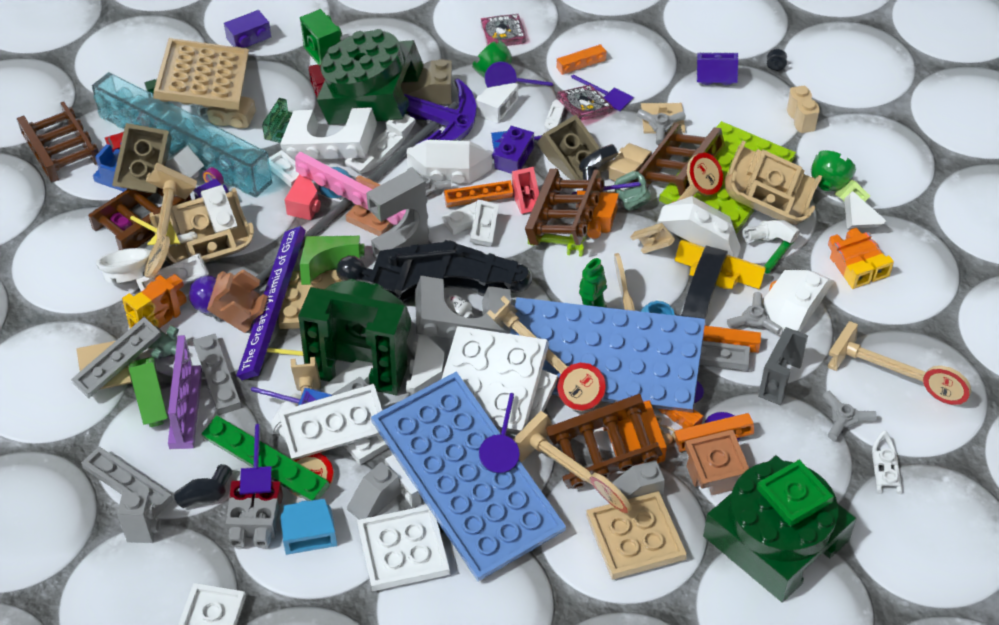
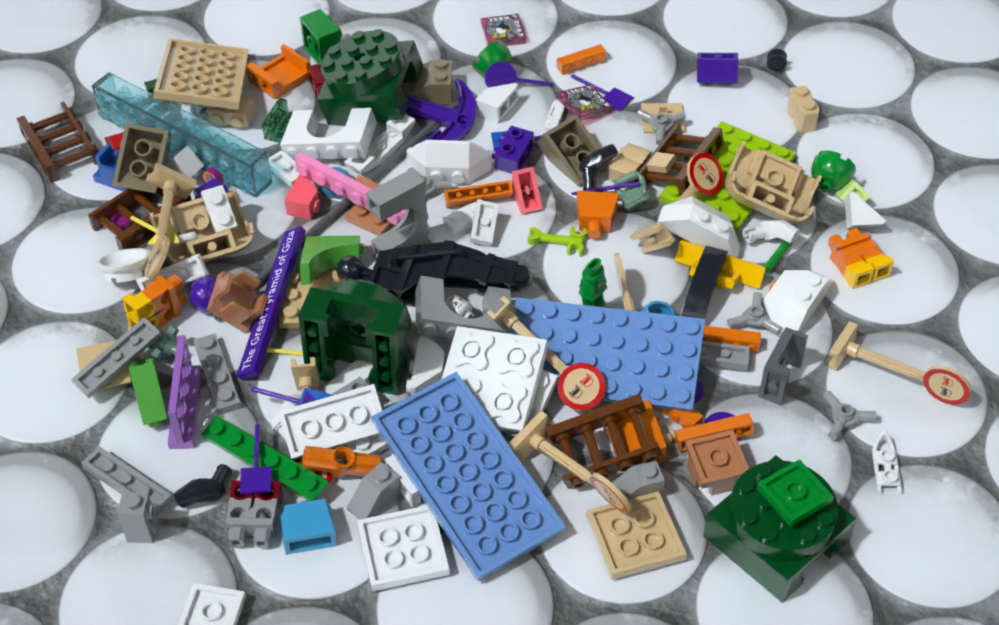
(247, 29): dark purple brick -> none
(280, 73): none -> orange panel
(325, 460): none -> orange piece
(499, 451): dark purple piece -> none
(550, 196): reddish brown fence -> none
(661, 162): none -> tan tile

